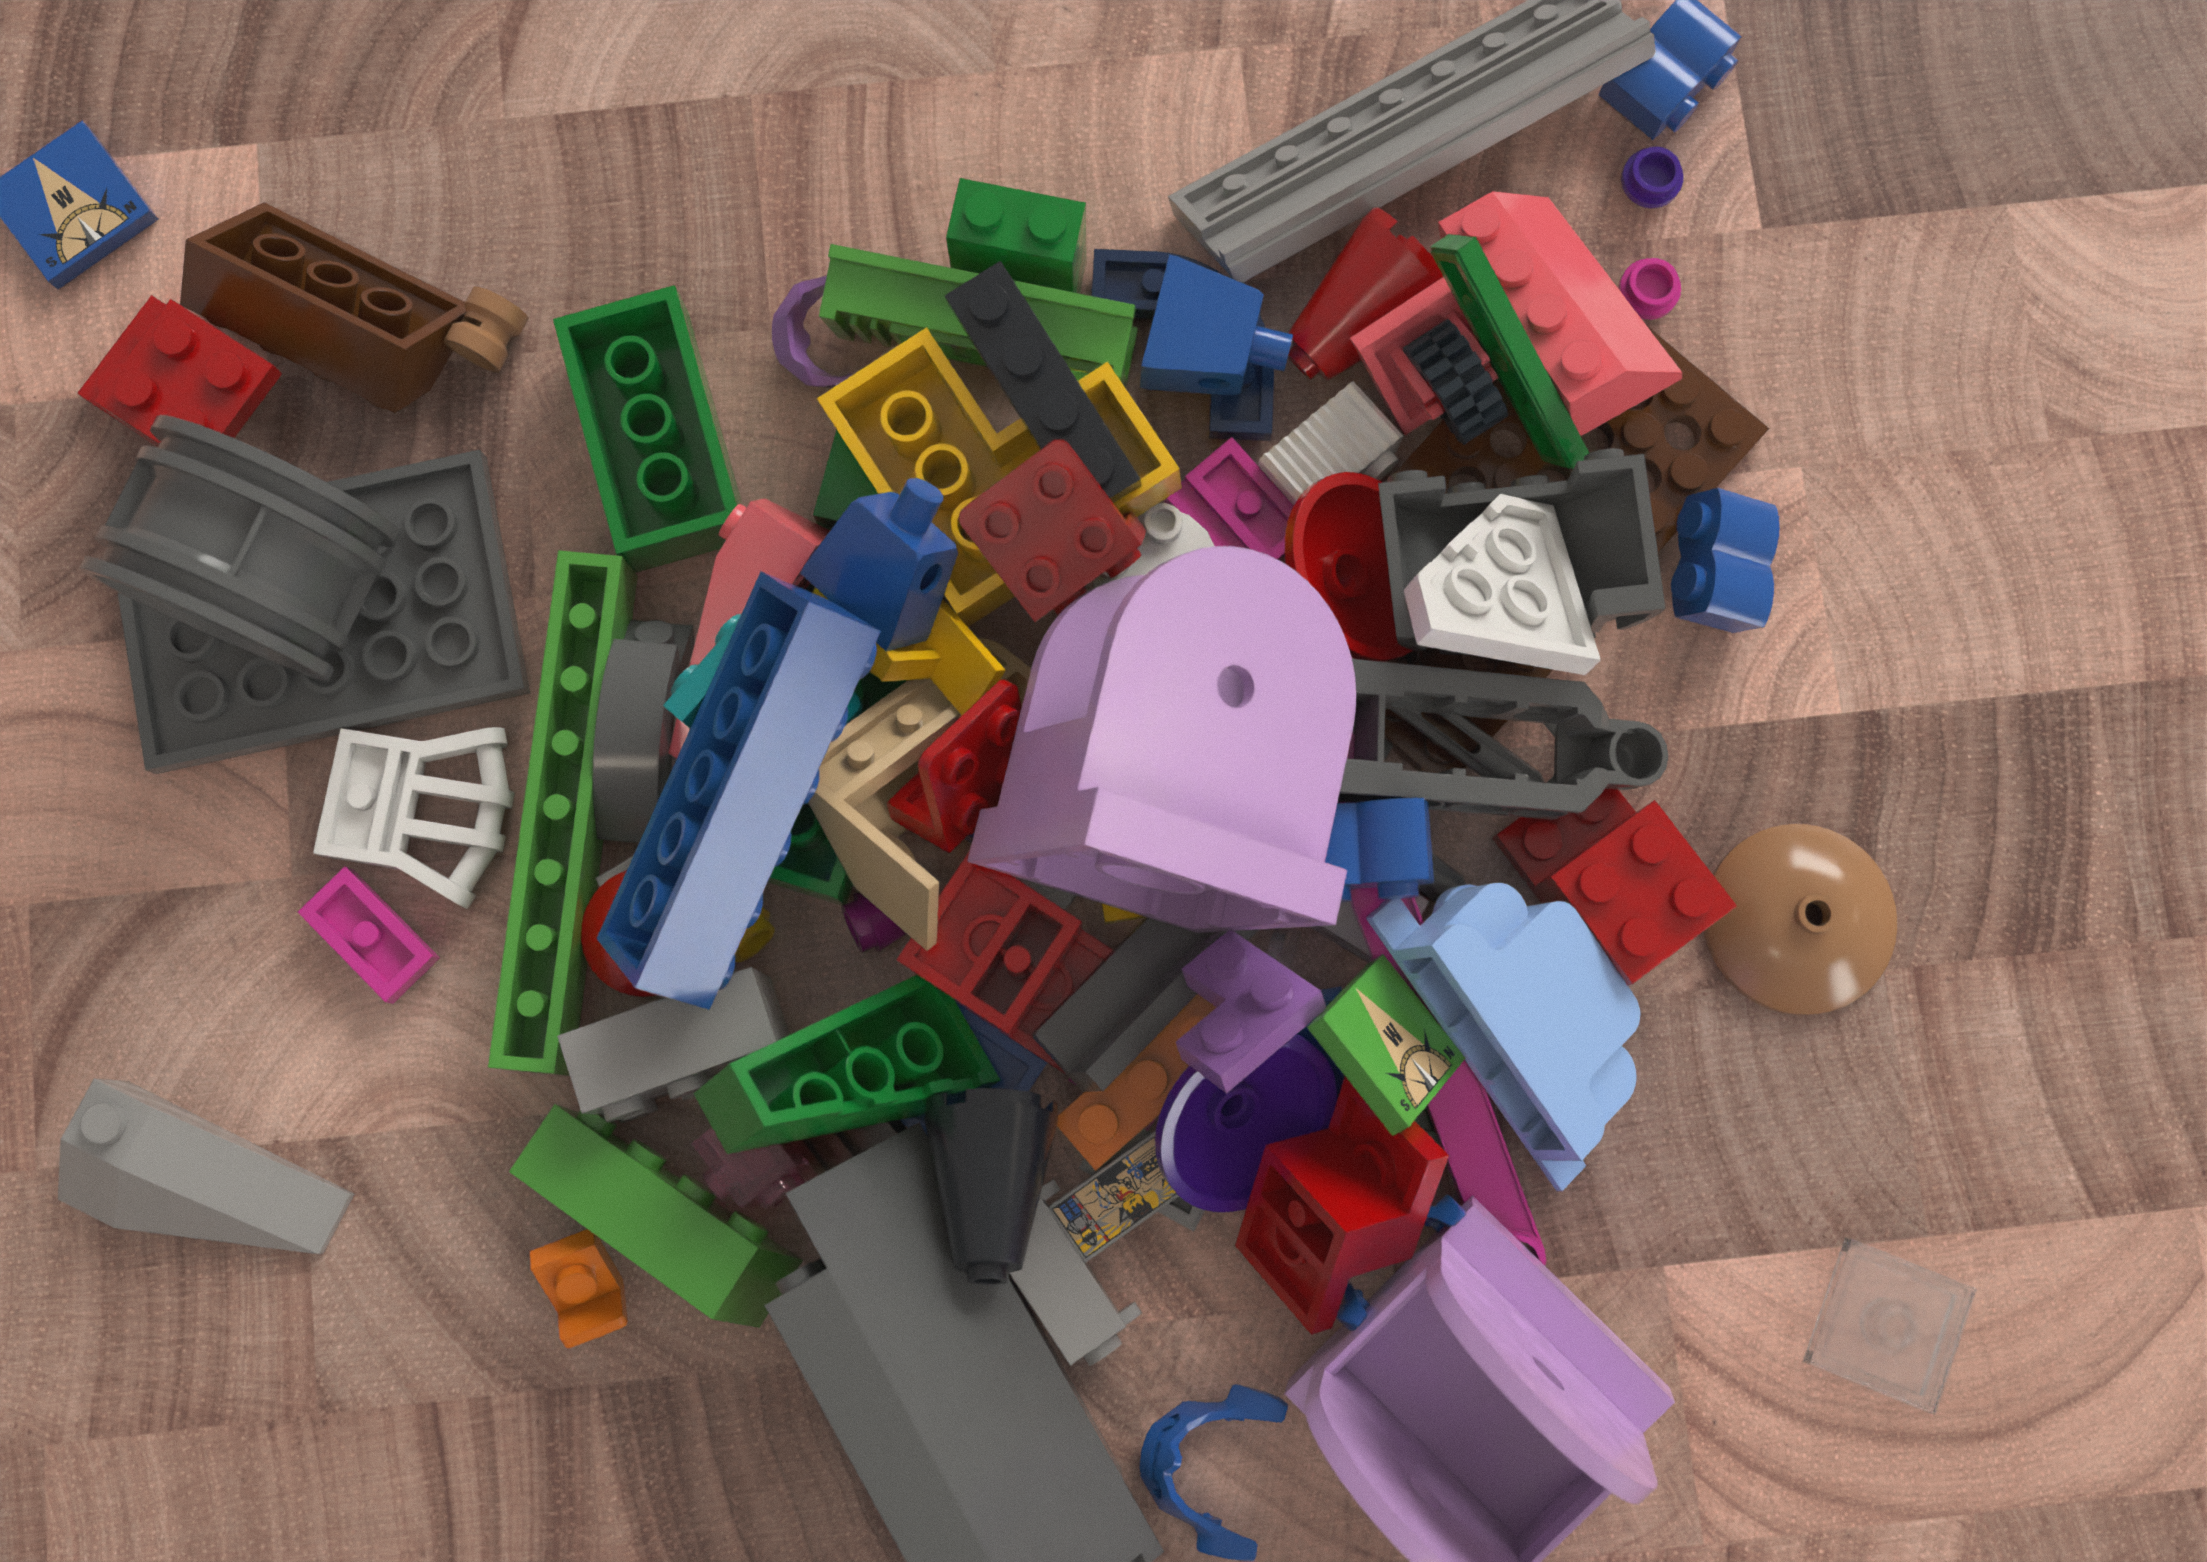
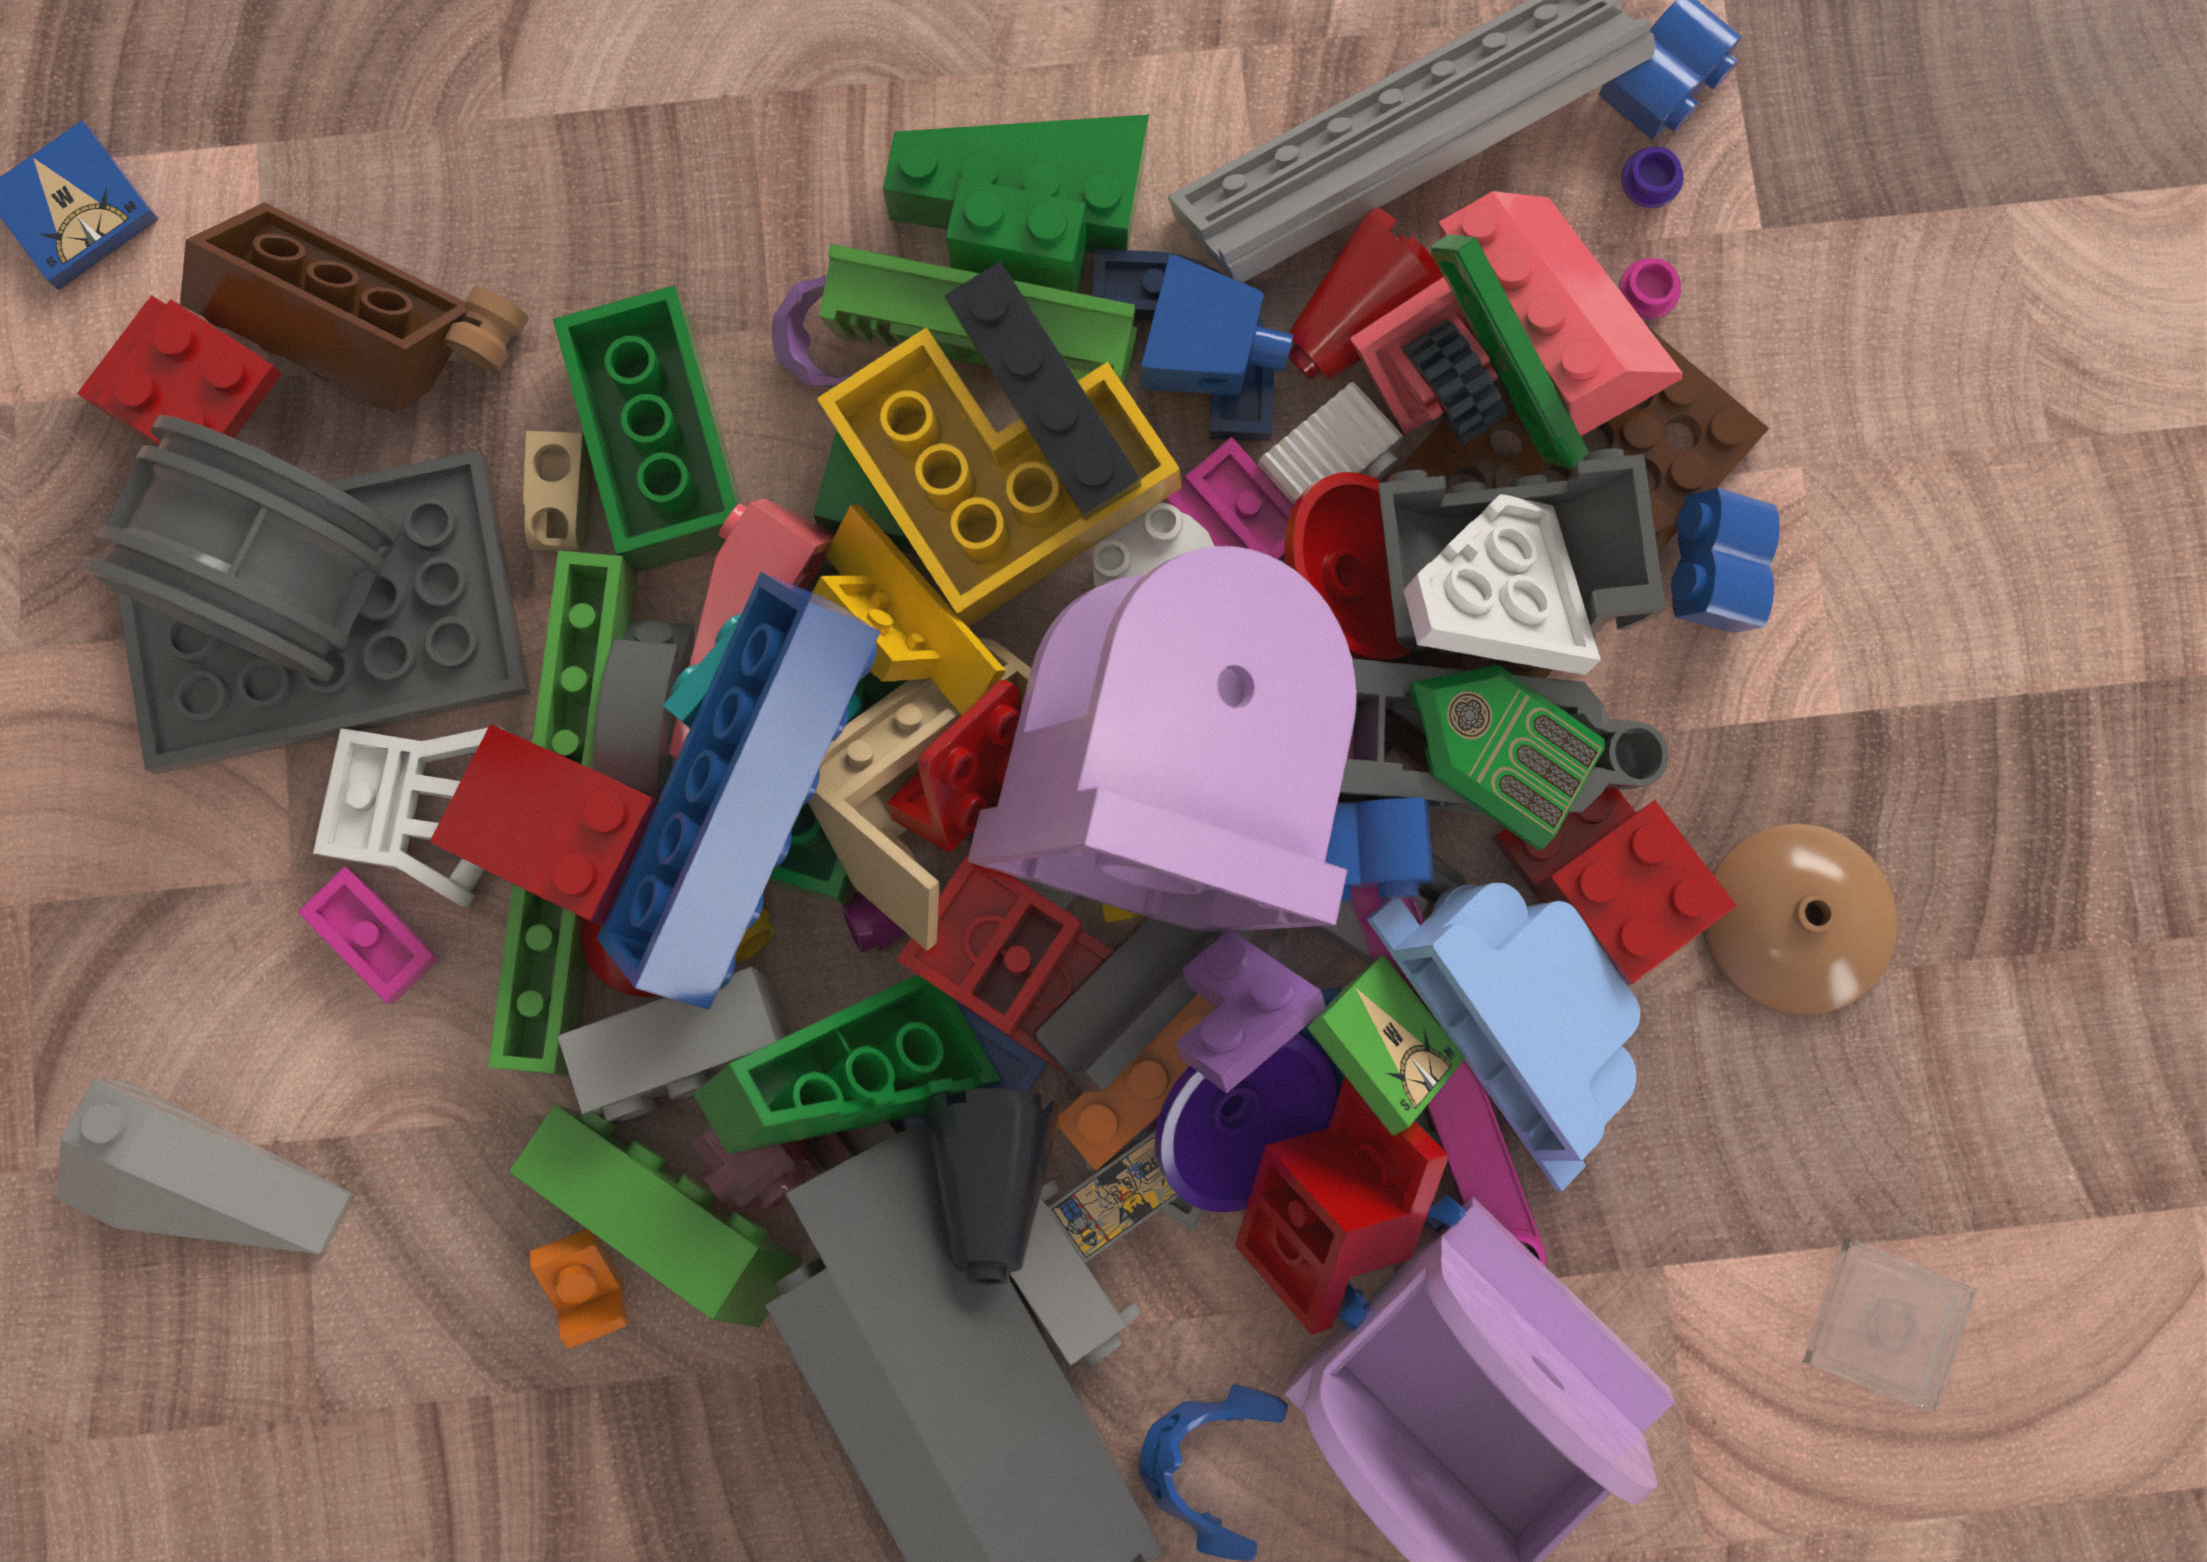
(545, 823): none -> red slope
(556, 491): none -> tan leg
(887, 563): blue torso -> none
(1051, 530): red bracket -> none
(1068, 159): none -> green wedge
(1505, 749): none -> green tile

